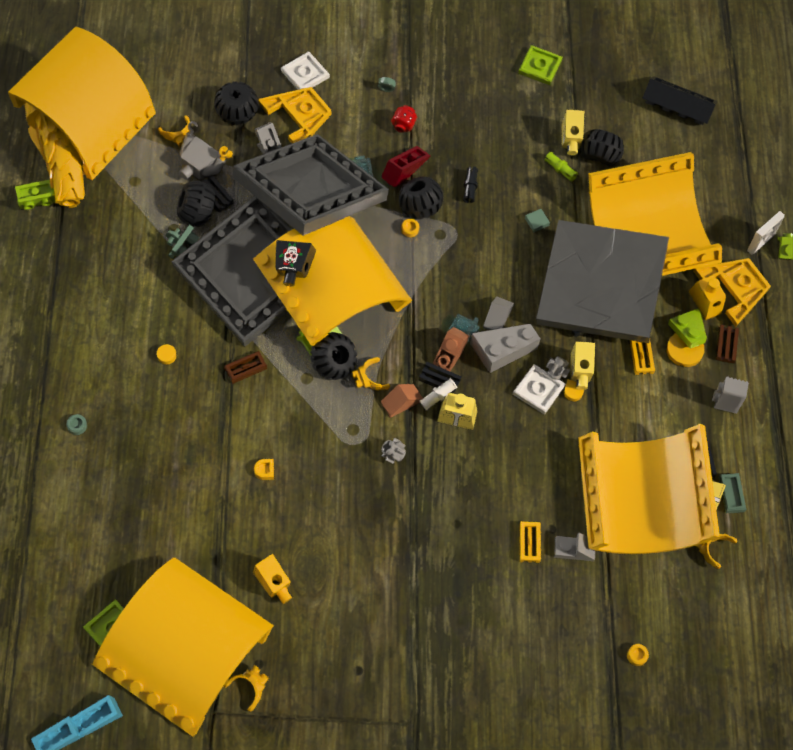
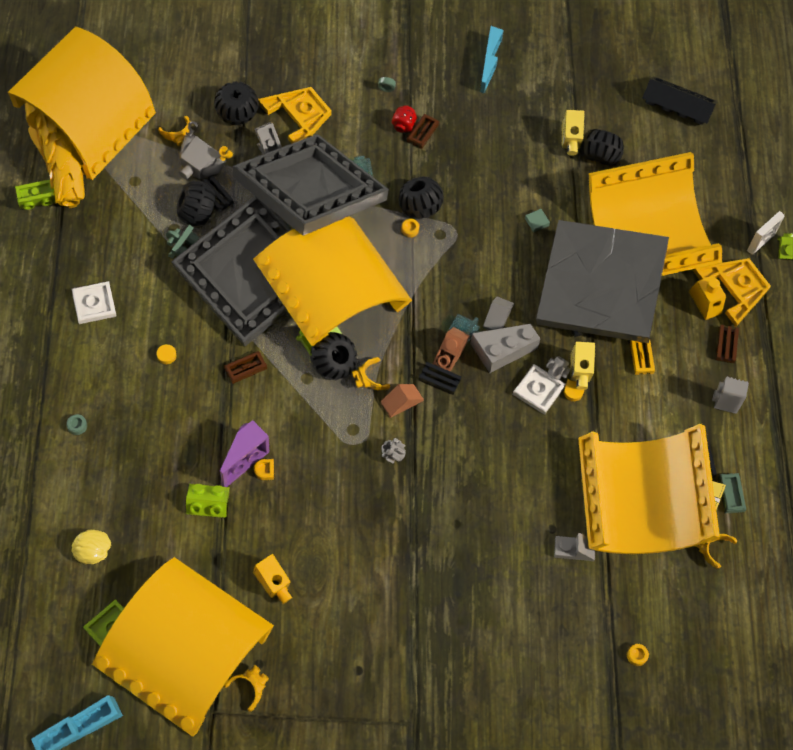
(91, 546): none -> light yellow hair
(93, 302): none -> white tile
(207, 500): none -> lime bracket
(247, 448): none -> medium lavender slope
(293, 260): black torso -> none
(305, 72): white tile -> none
(404, 165): dark red slope -> none
(421, 144): none -> reddish brown tile
(438, 394): white pin -> none
(458, 411): light yellow torso -> none
(470, 185): black pin -> none
(494, 41): none -> medium azure slope
(530, 558): yellow tile -> none
(540, 65): lime tile -> none
(561, 166): lime pin -> none
(681, 354): yellow tile -> none
(689, 328): lime wing -> none

